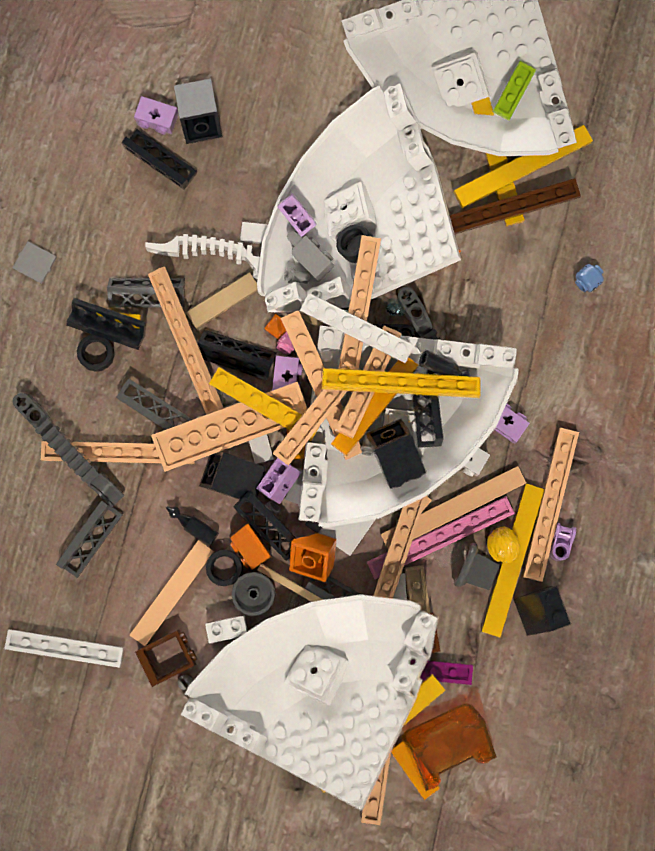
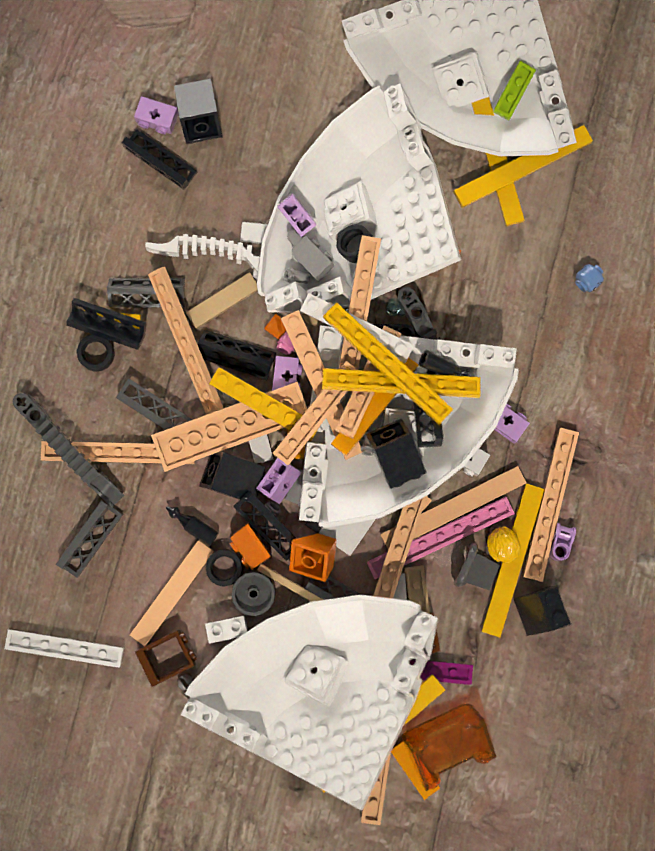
(34, 262): light grey piece -> none
(387, 363): none -> yellow tile
(515, 206): reddish brown plate -> none

